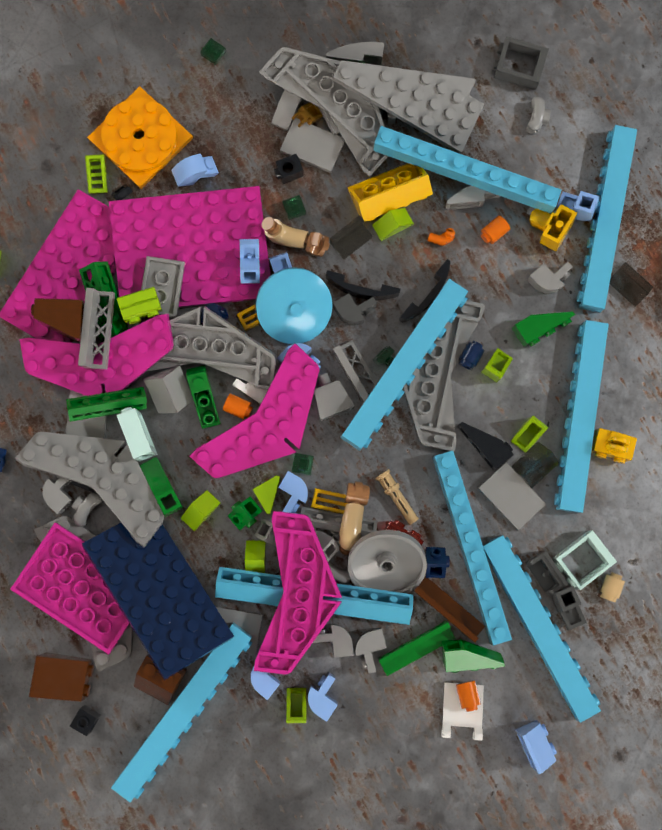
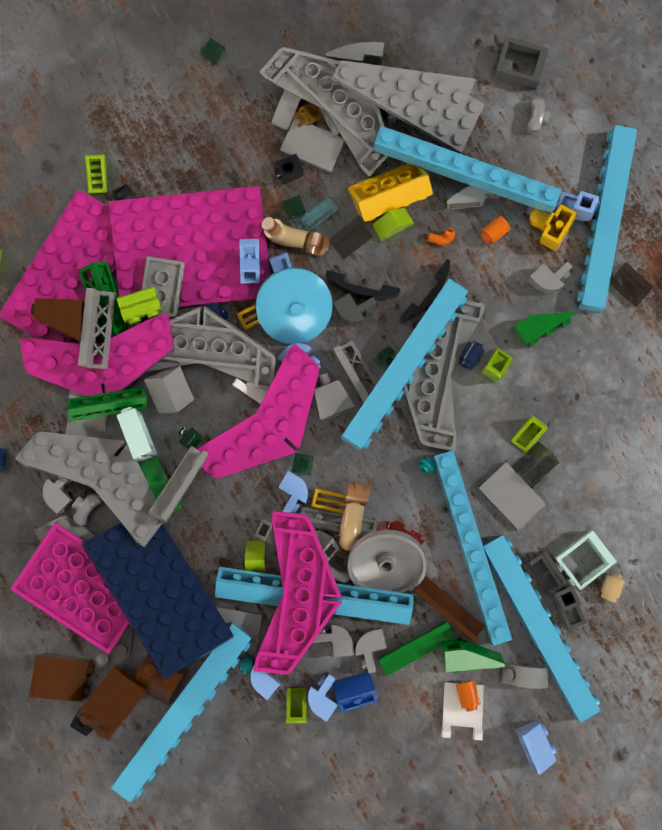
(112, 703): none -> reddish brown slope
(145, 156): light orange piece -> none
(178, 484): none -> light grey fence
(190, 437): none -> clear green tile
(193, 168): light blue brick -> none
(200, 510): lime slope -> none
(203, 396): green slope -> none
(237, 406): orange brick -> none
(244, 513): green brick -> none
(246, 664): none -> teal plate
(267, 493): lime slope -> none
(318, 214): none -> clear light blue slope
(355, 692): none -> blue panel
(393, 487): tan pin -> none
(426, 465): none -> teal plate
(436, 562): dark blue brick -> none
(490, 448): black slope -> none
(525, 676): none -> light grey brick
(582, 416): medium azure brick -> none
(613, 445): yellow brick -> none

